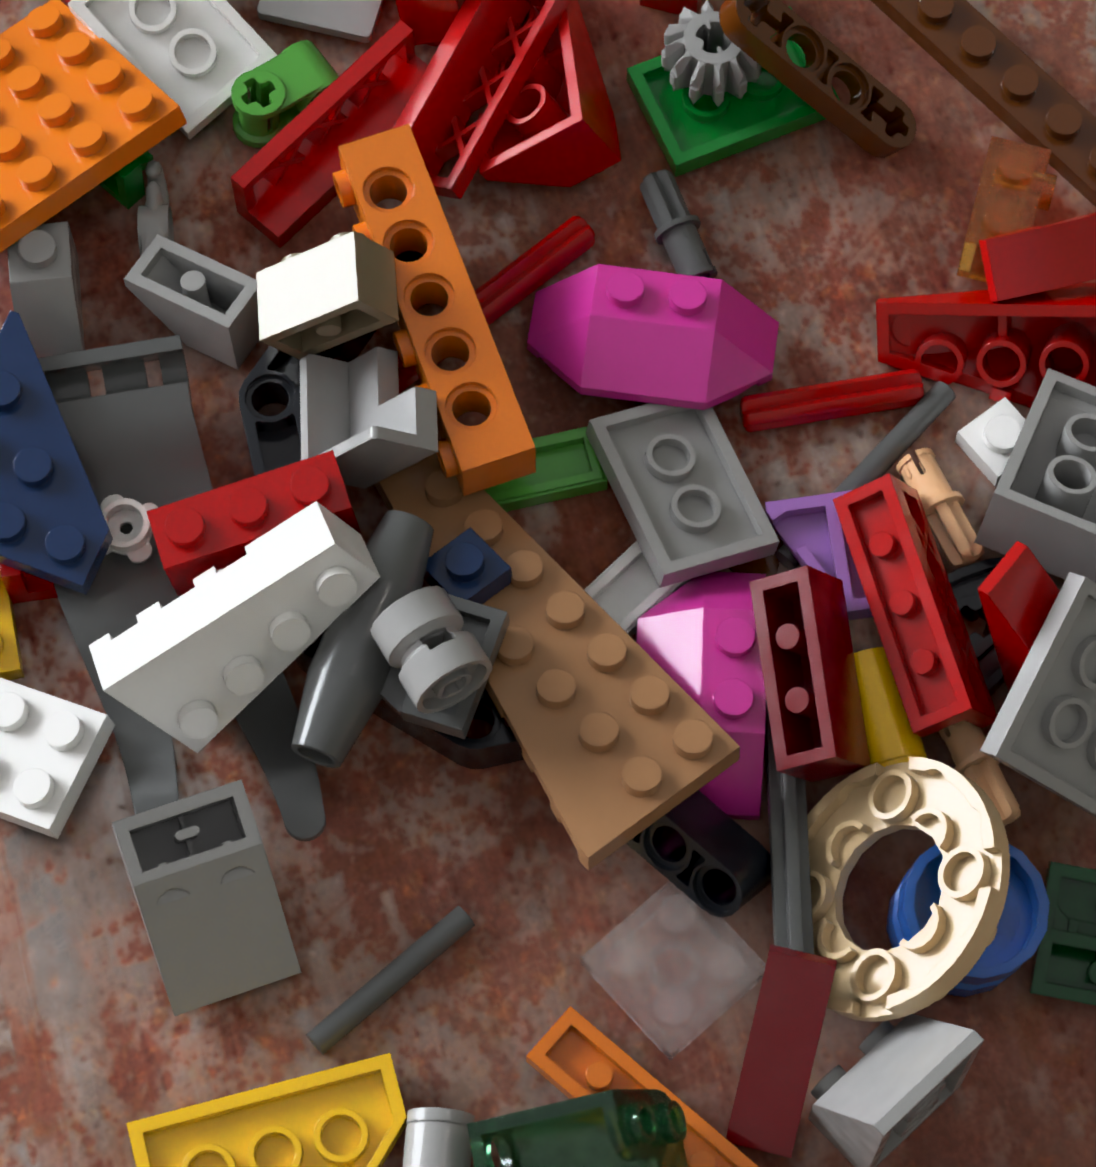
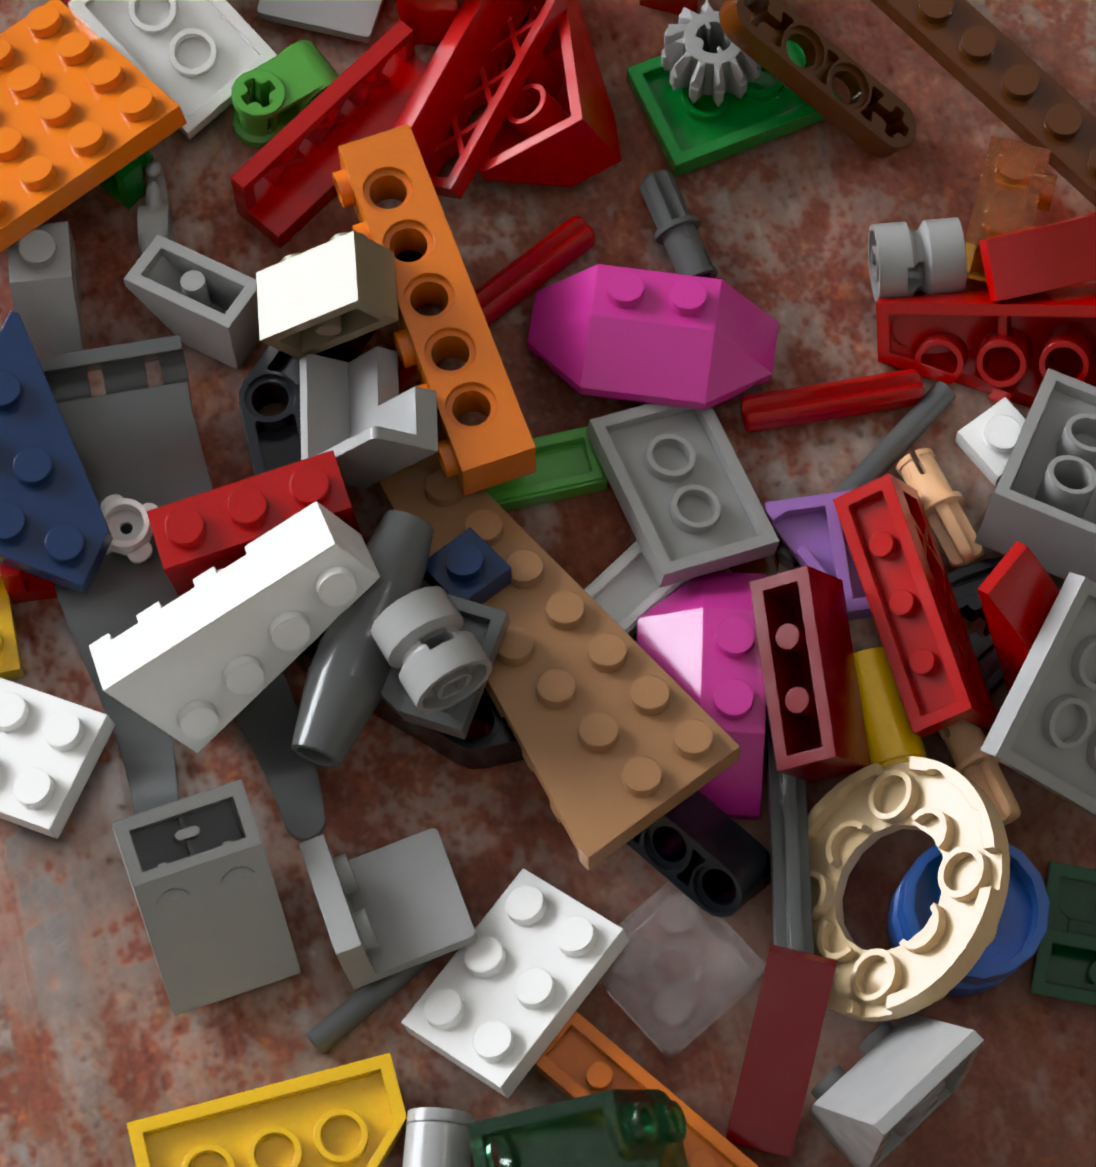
(389, 905): none -> light grey bracket
(517, 983): none -> white plate
(918, 259): none -> light grey wheel

